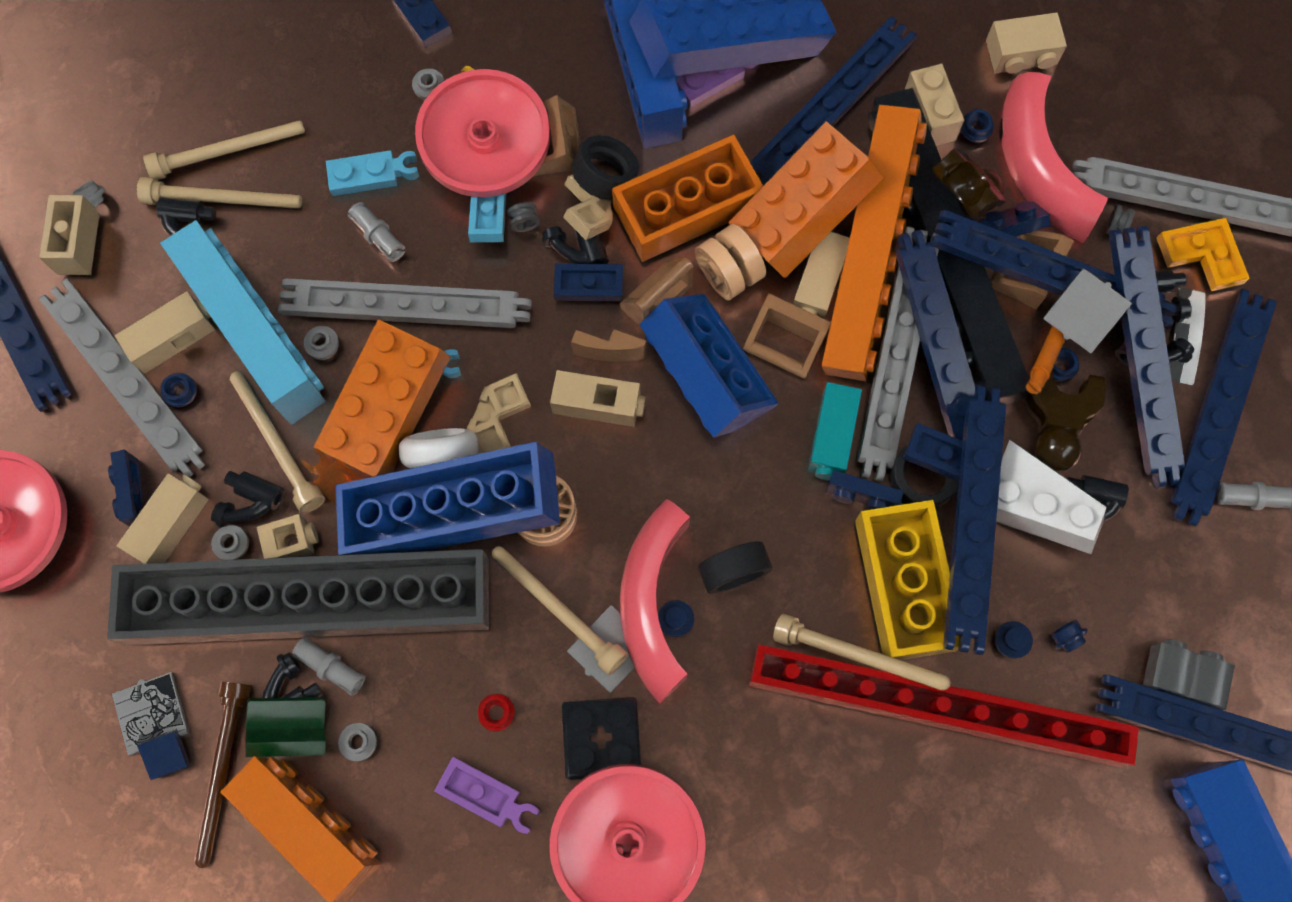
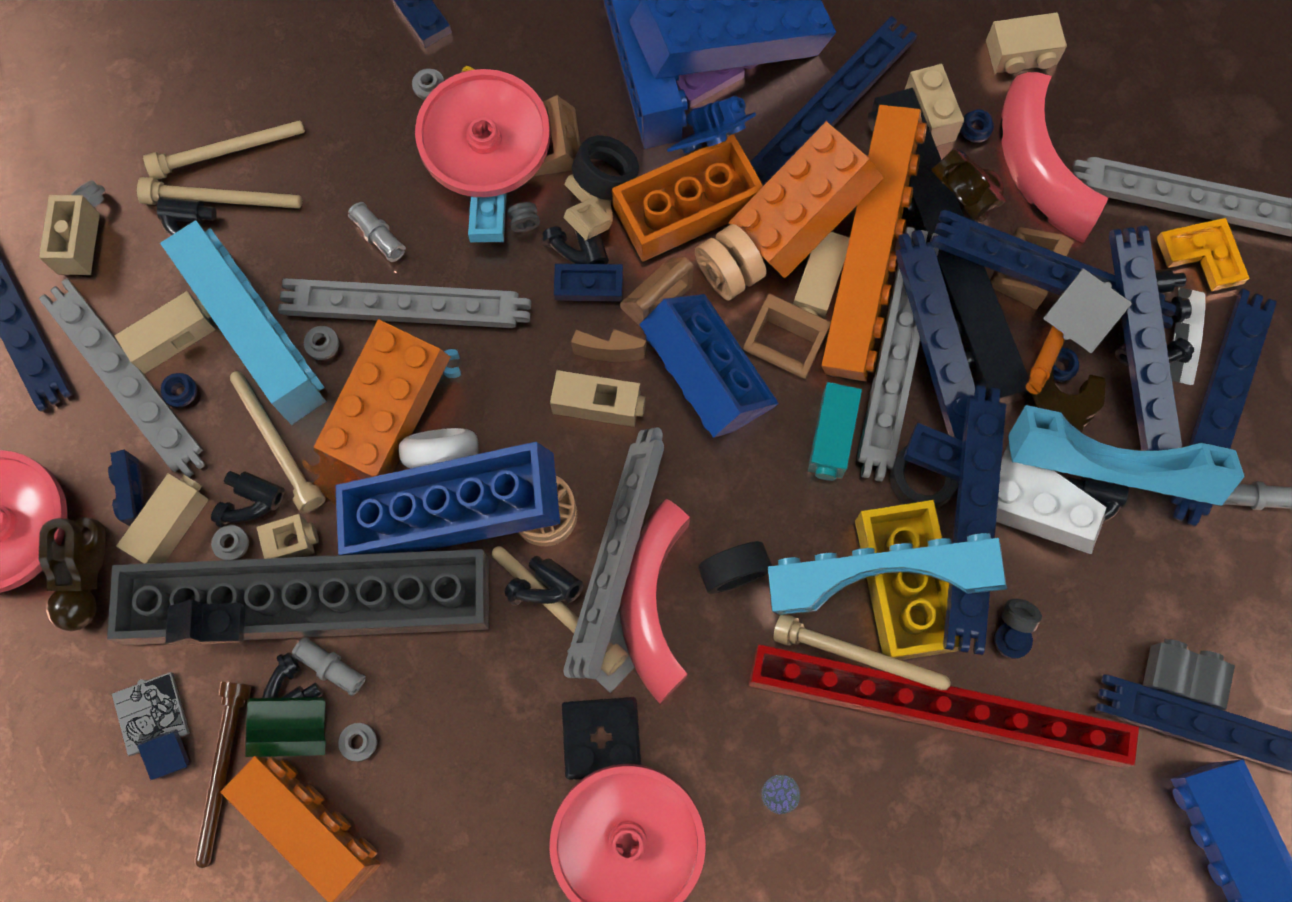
(71, 571): none -> dark brown piece
(205, 623): none -> black slope
(369, 172): medium azure plate -> none
(483, 795): medium lavender plate -> none
(484, 712): red plate -> none
(496, 403): tan tile -> none
(559, 581): none -> black plant
(615, 556): none -> light grey hinge
(676, 618): dark blue plate -> none
(713, 122): none -> blue hinge
(780, 794): none -> clear light blue tile
(851, 488): dark blue plate -> none
(968, 565): none -> medium azure arch
(1019, 220): dark blue plate -> none
(1021, 615): none -> dark grey tile
(1069, 636): dark blue plate -> none
(1119, 219): dark grey bush -> none
(1191, 472): none -> medium azure arch

